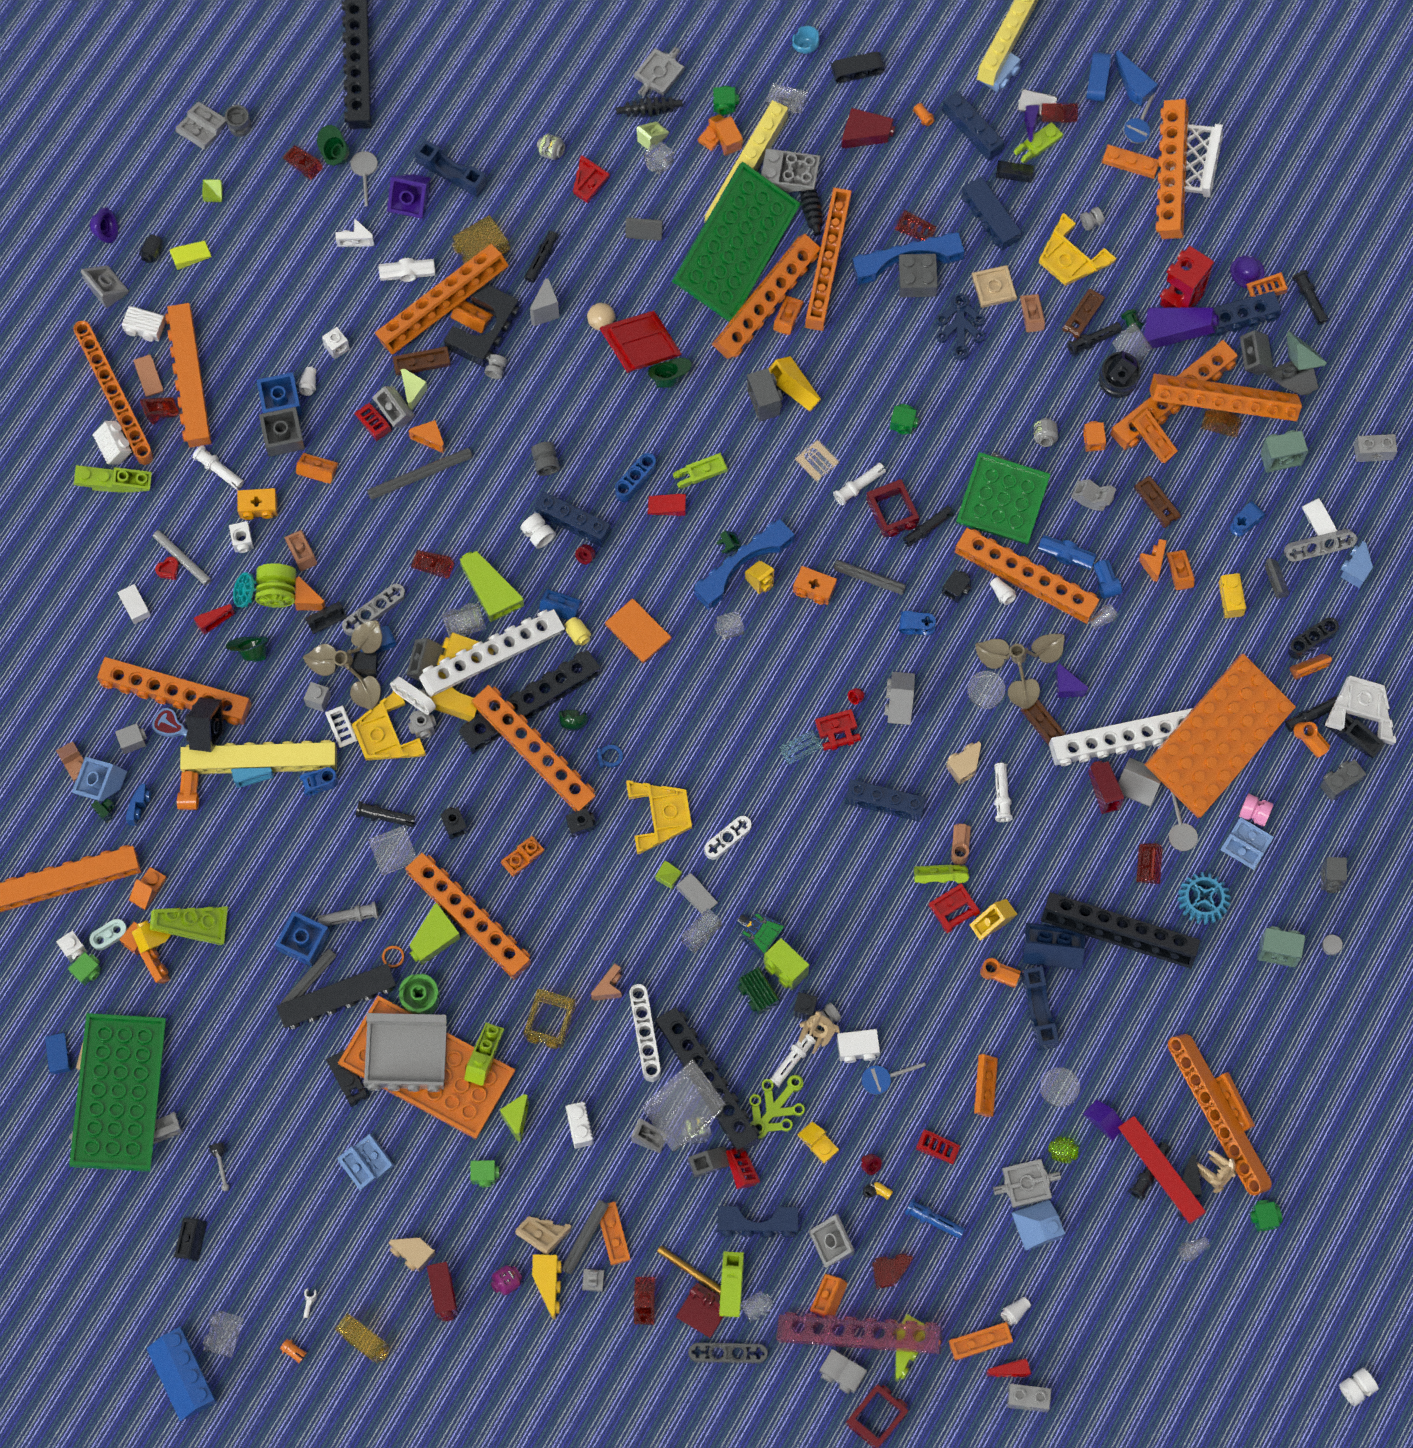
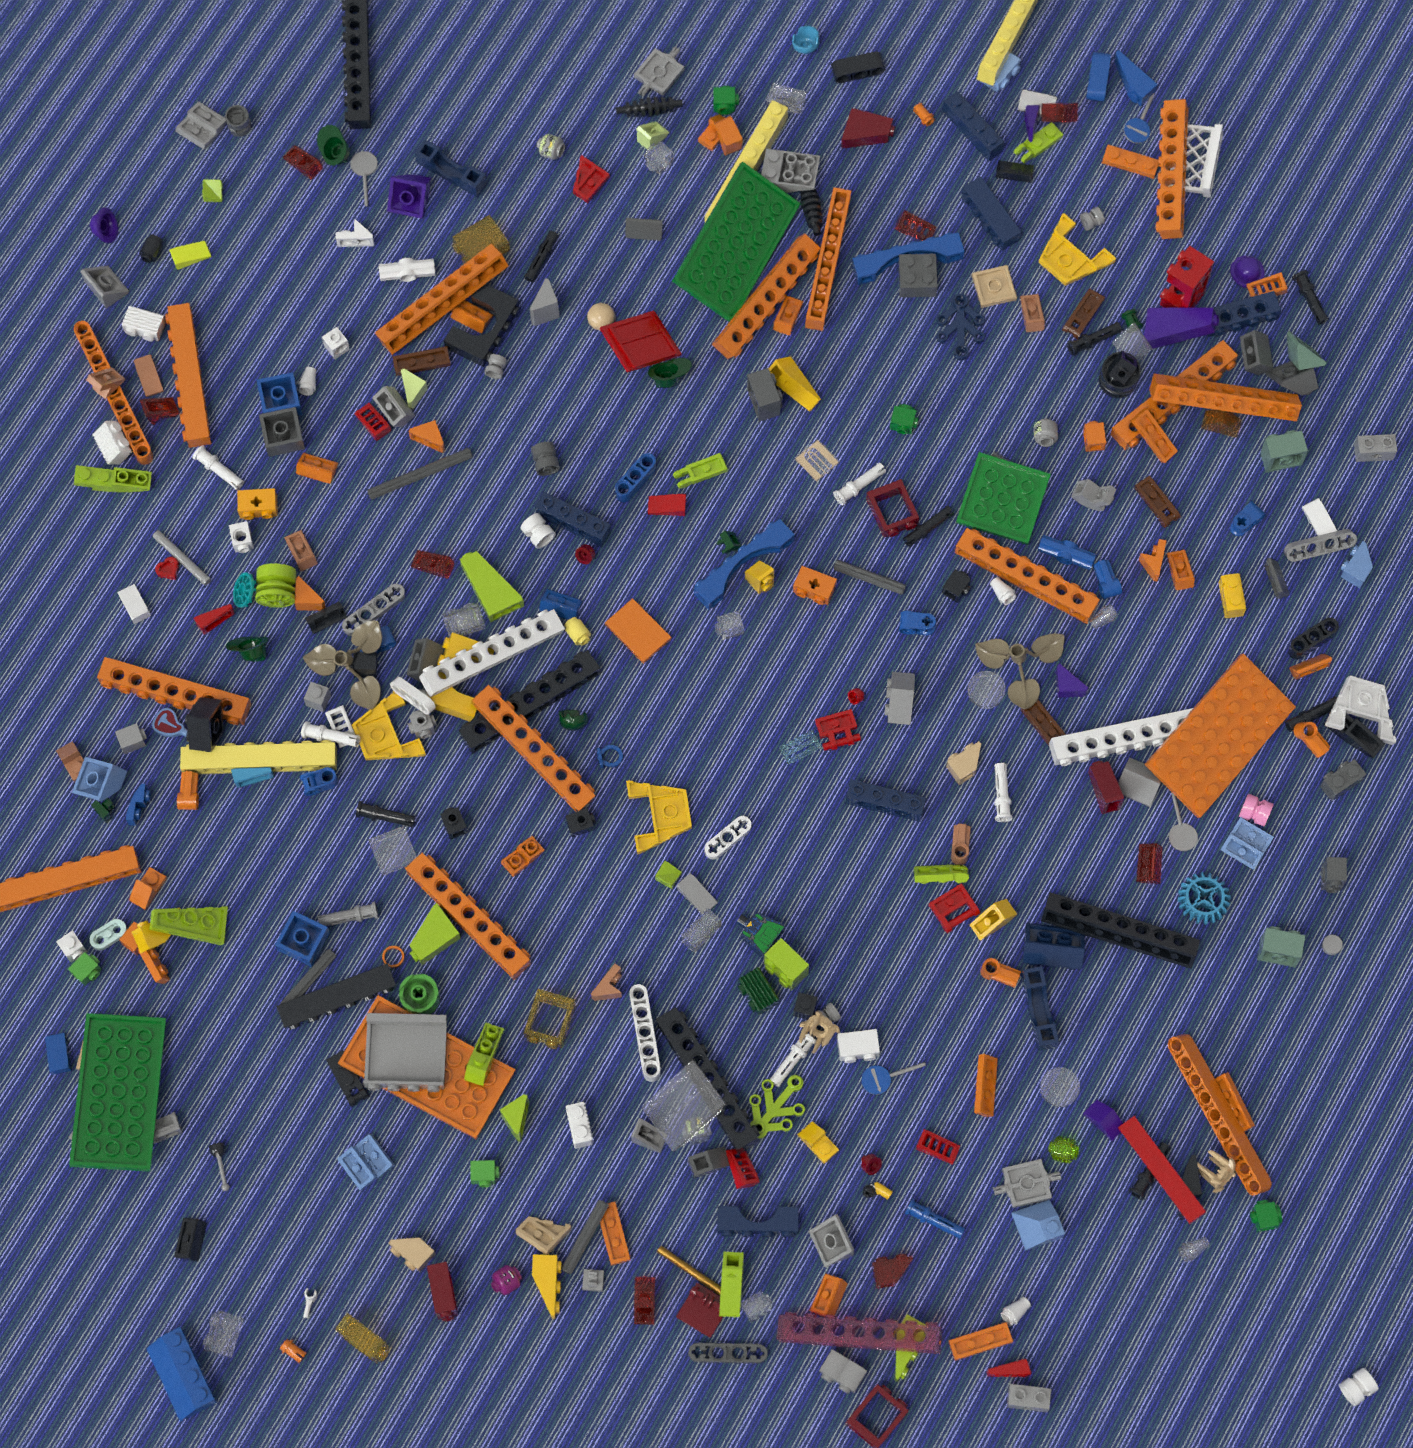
(105, 381): none -> nougat slope
(322, 733): none -> white pin

